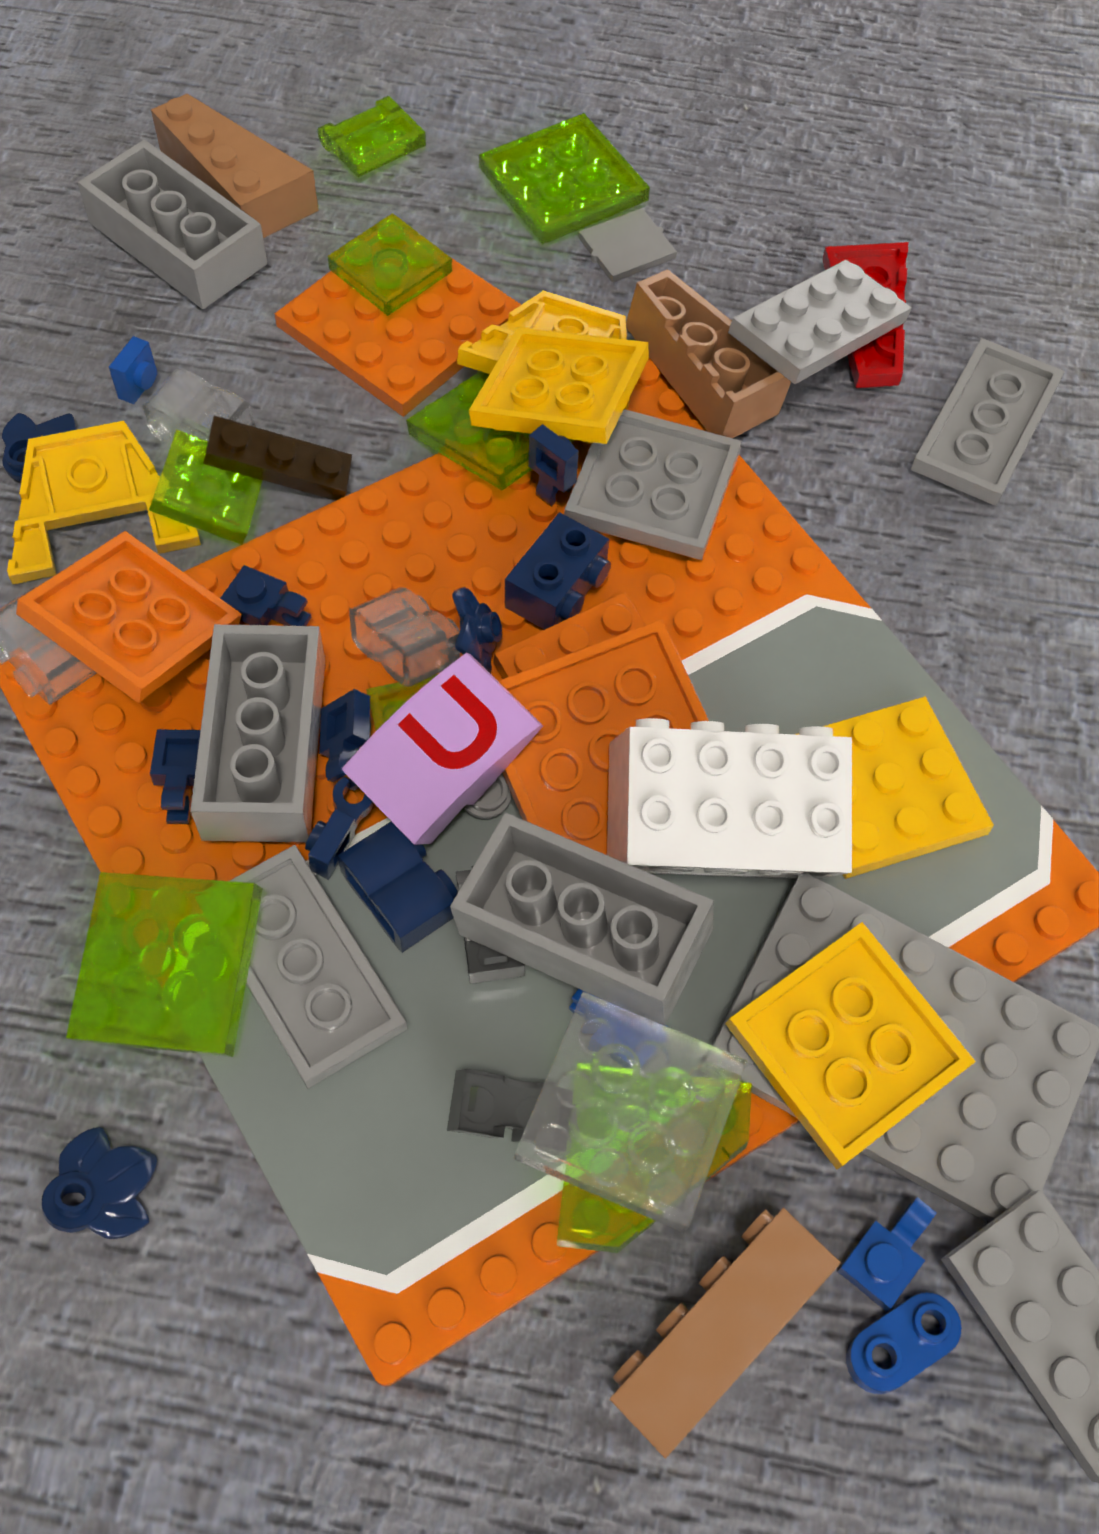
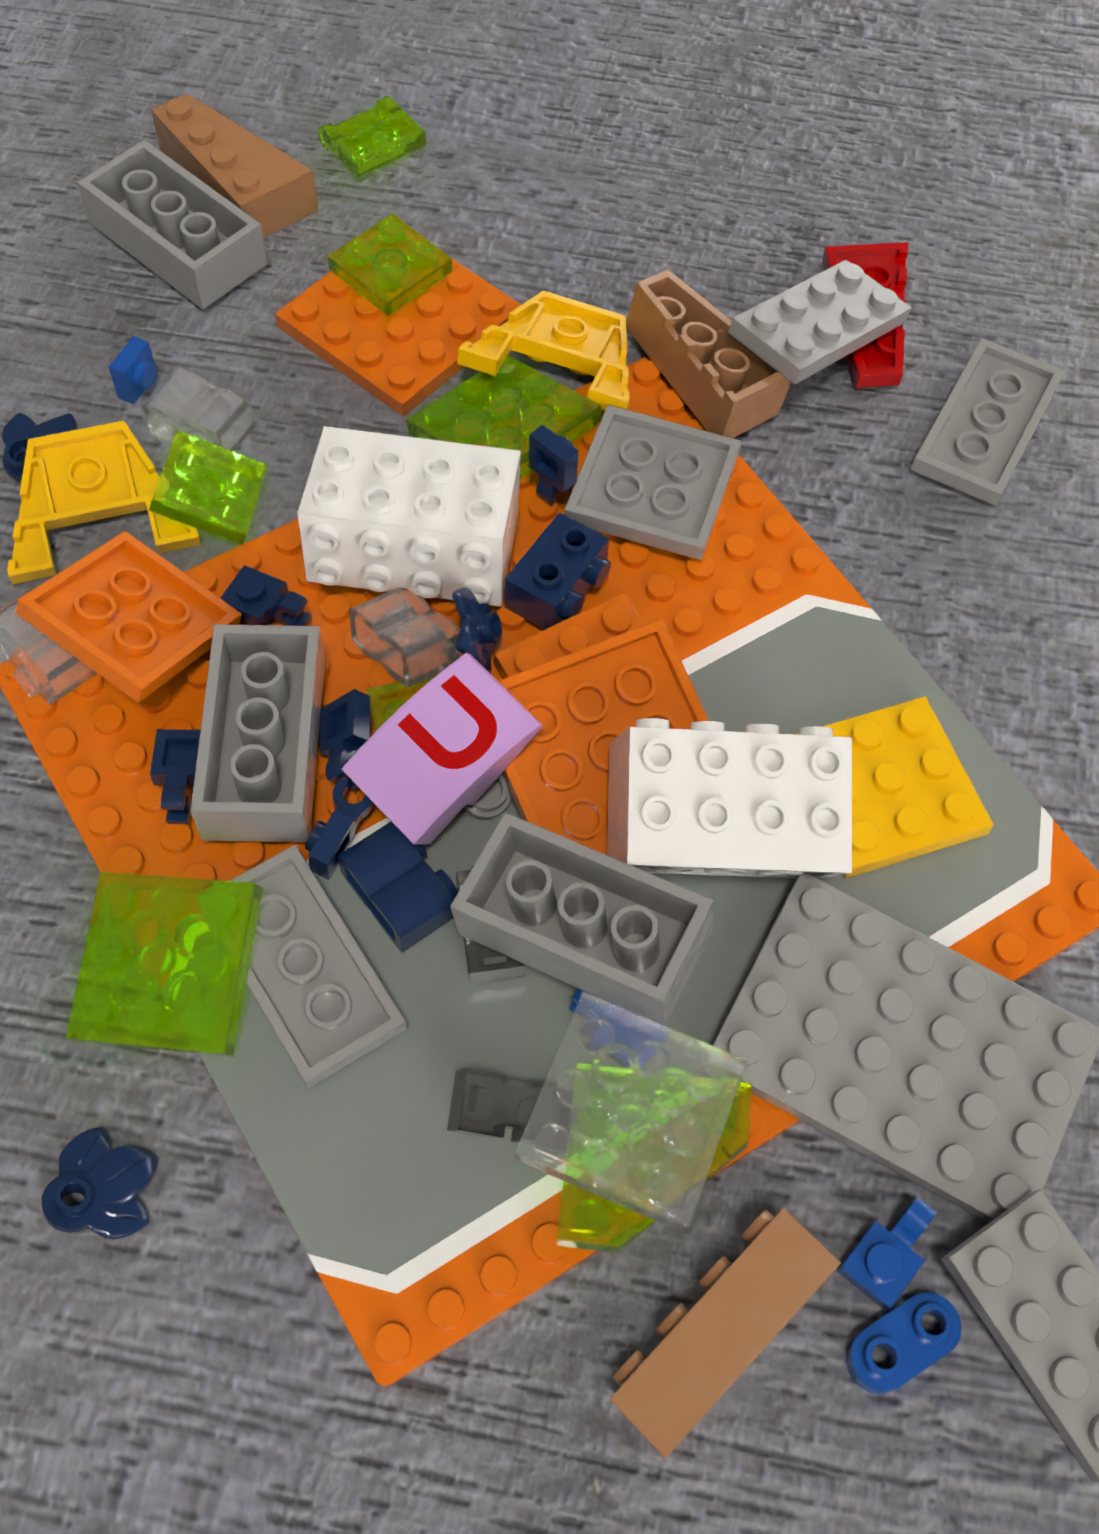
(277, 458): dark brown plate -> none
(410, 514): none -> white brick
(560, 381): yellow plate -> none
(563, 178): clear neon green plate -> none
(627, 244): light grey piece -> none
(849, 1044): yellow plate -> none

